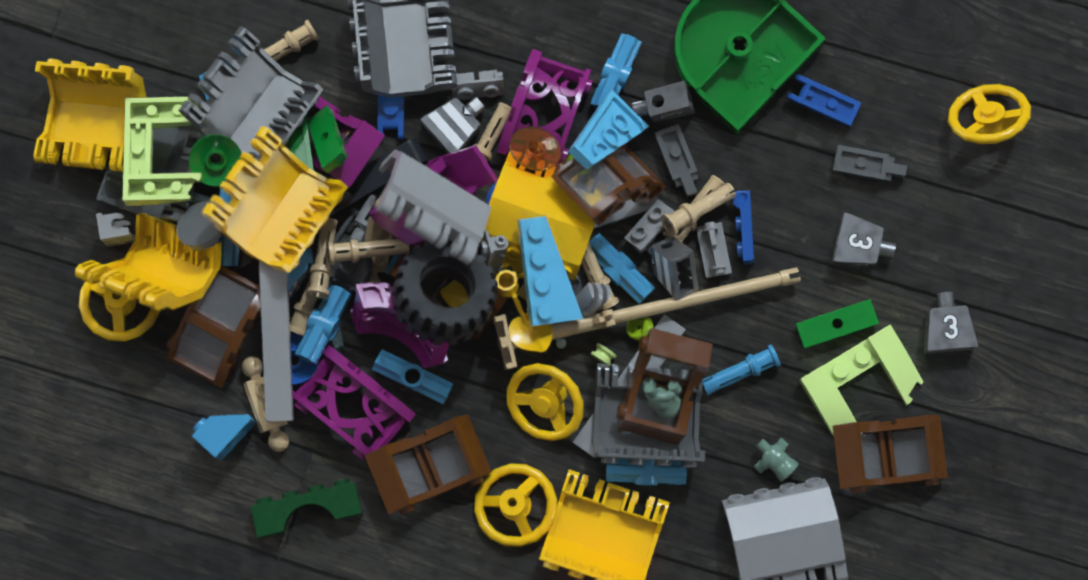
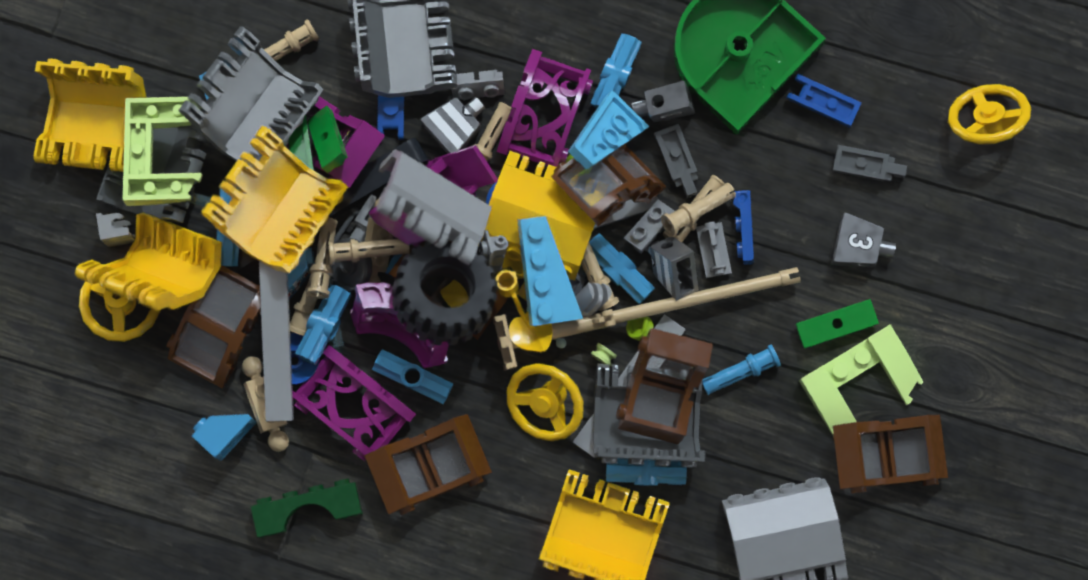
(196, 230): dark grey tile -> none
(214, 171): green dish -> none
(515, 505): yellow piece -> none
(535, 148): clear orange dish -> none
(664, 402): sand green piece -> none
(775, 459): sand green piece -> none
(948, 327): flat silver torso -> none

